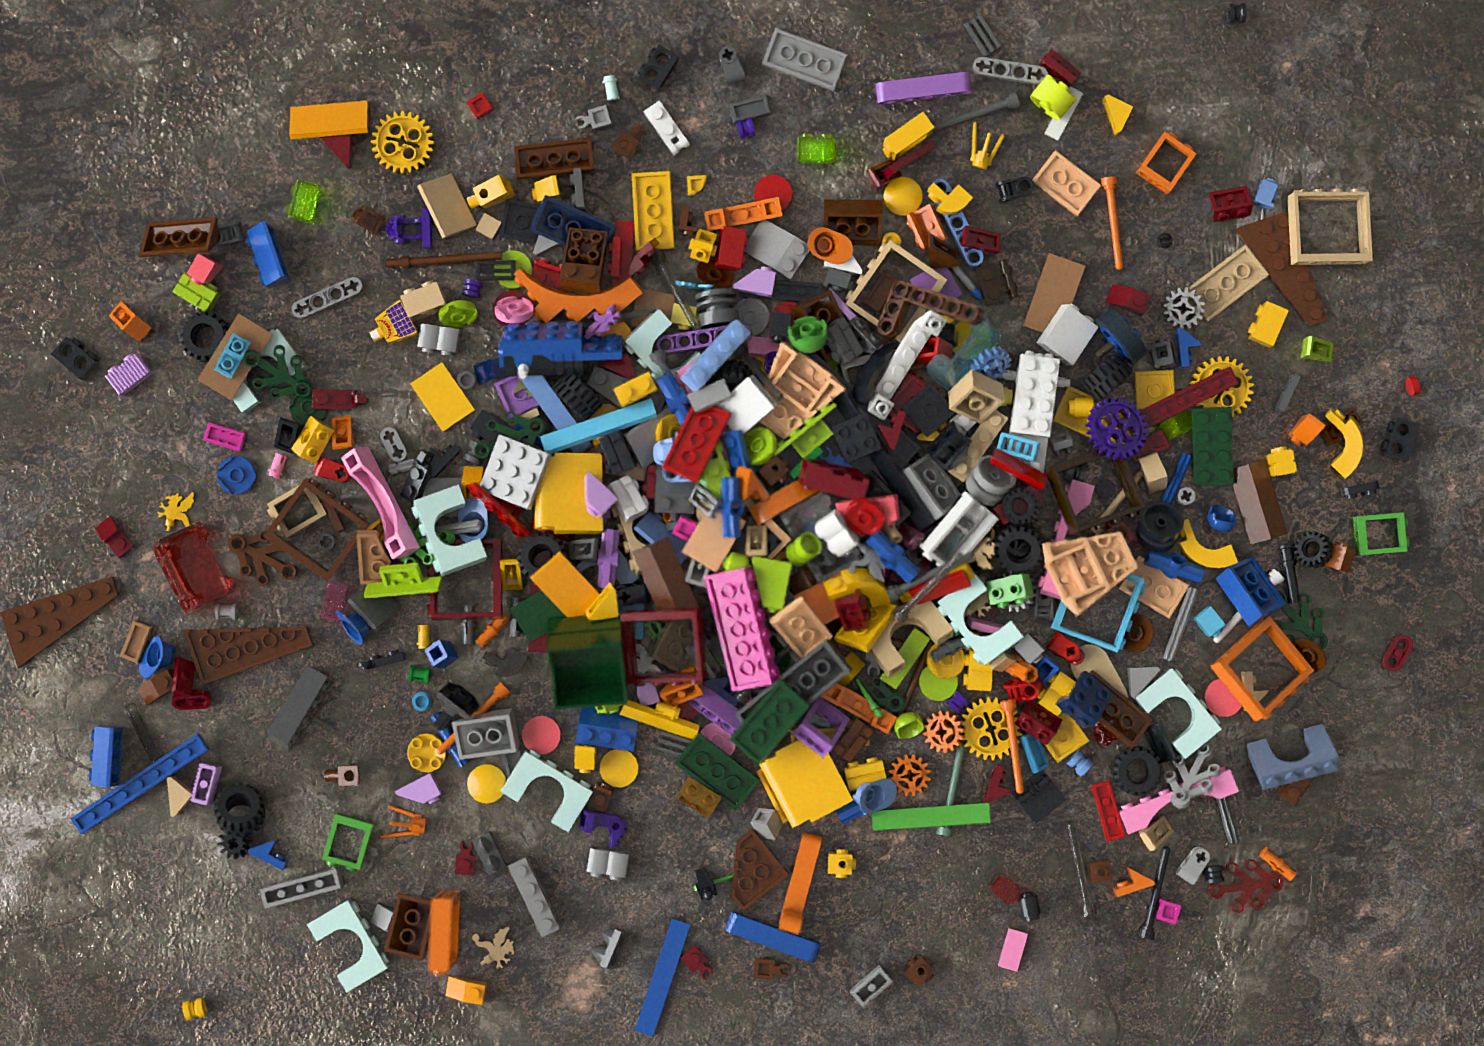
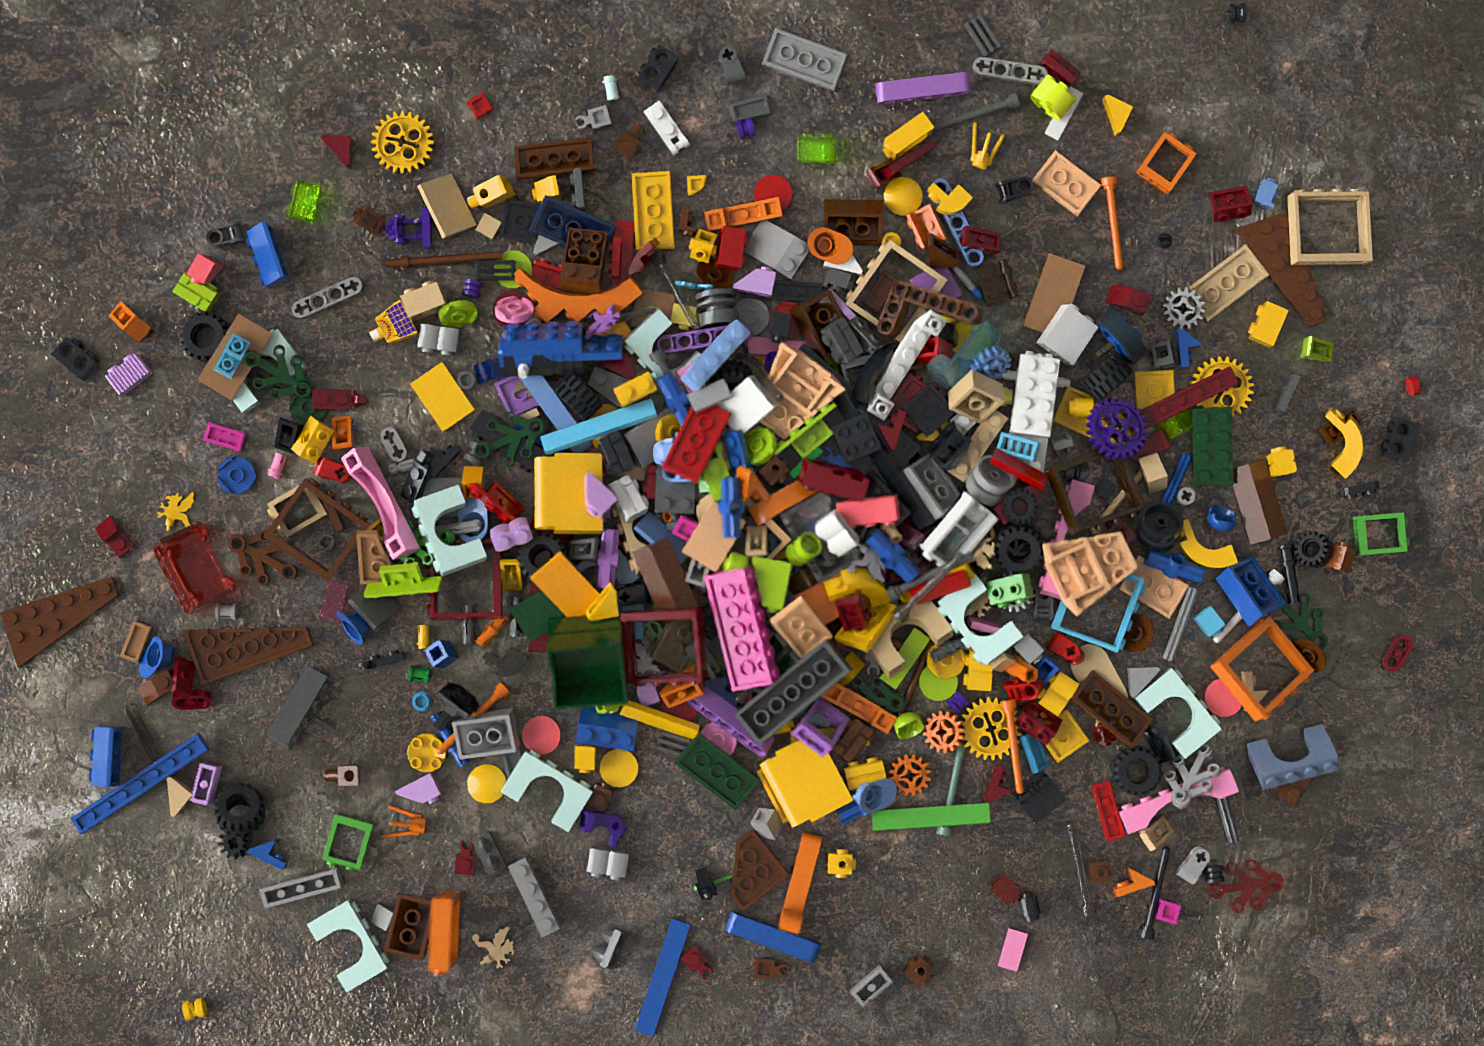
(179, 237): reddish brown slope -> none
(328, 119): light orange tile -> none
(466, 990): light orange slope -> none
(507, 535): none -> lavender brick
(515, 472): plate -> none
(667, 710): yellow pin -> none
(698, 797): pearl gold bracket -> none
(714, 506): flat silver tile -> none
(769, 722): dark green plate -> none
(808, 334): bright green cylinder -> none
(864, 516): red tile -> none
(873, 705): bright green piece -> none
(1079, 763): medium blue wheel -> none
(1086, 700): dark blue bracket -> none
(1278, 863): orange pin -> none
(1305, 430): orange slope -> none

